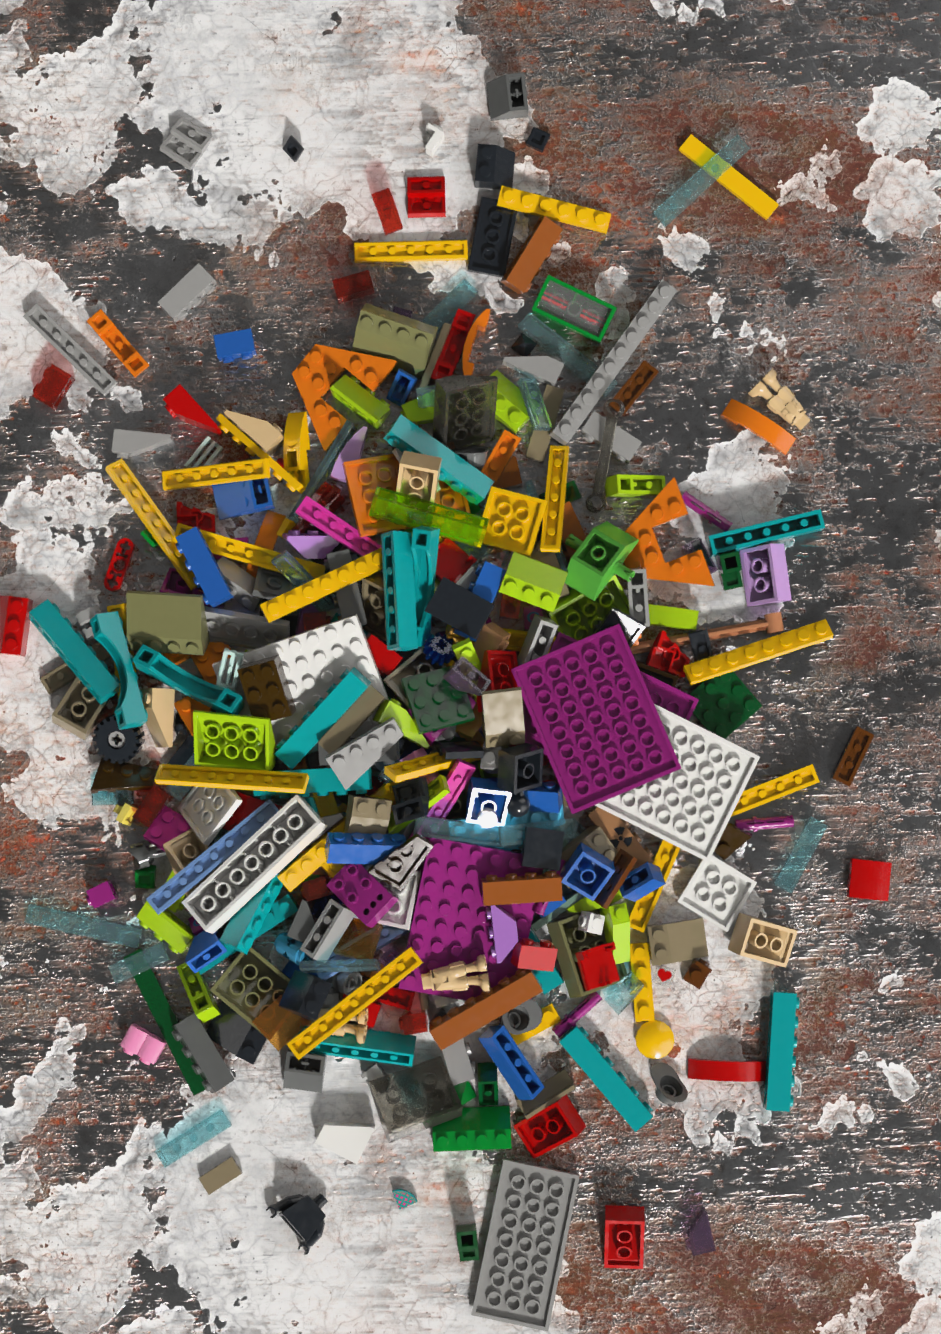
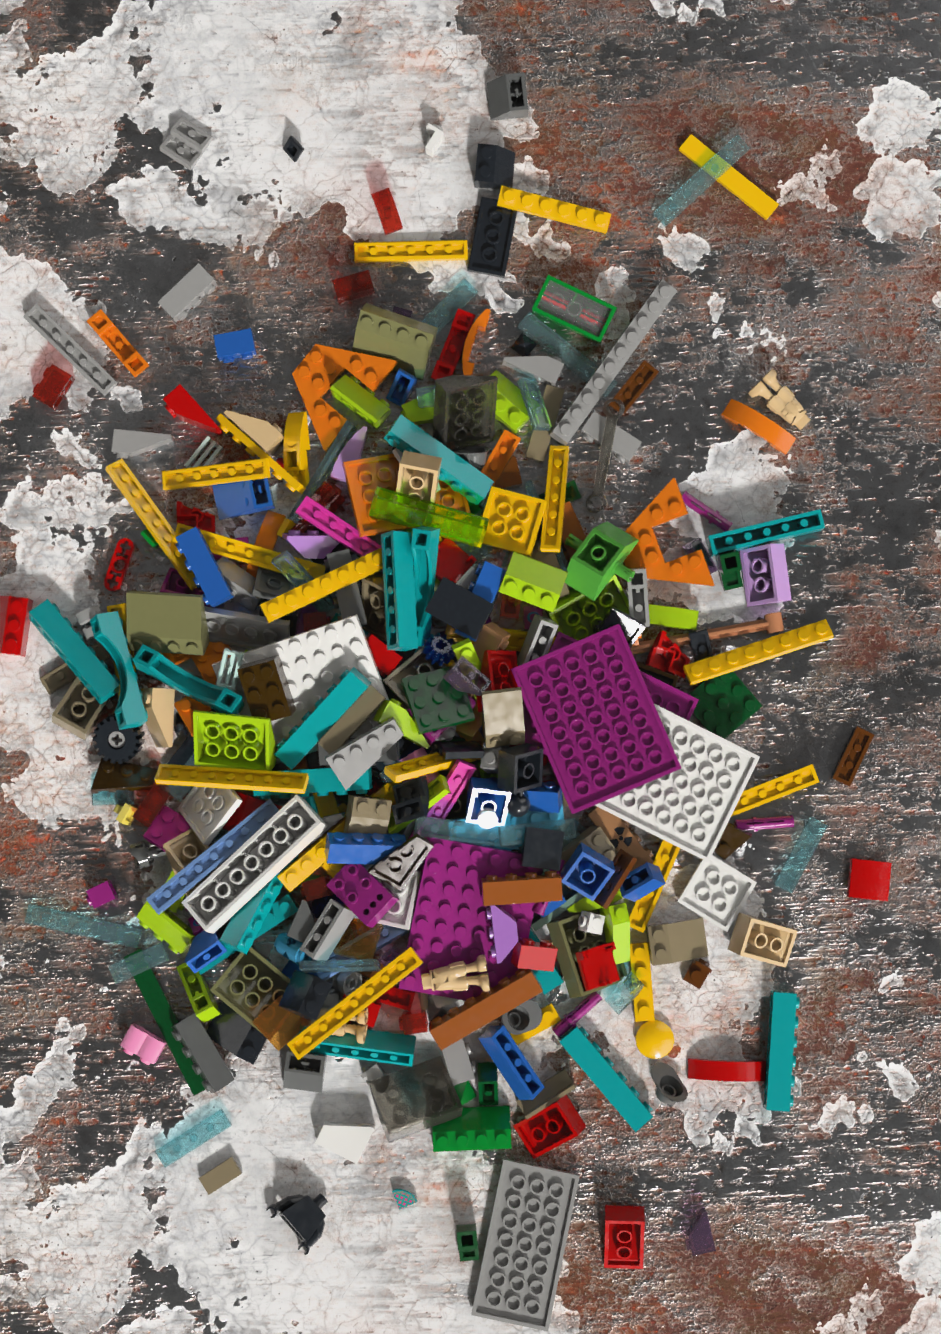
(145, 877): green slope -> none
(425, 381): dark tan tile -> none
(426, 197): red slope -> none
(531, 255): dark orange brick -> none
(538, 139): black tile -> none
(634, 485): lime slope -> none
(663, 975): clear tile -> none

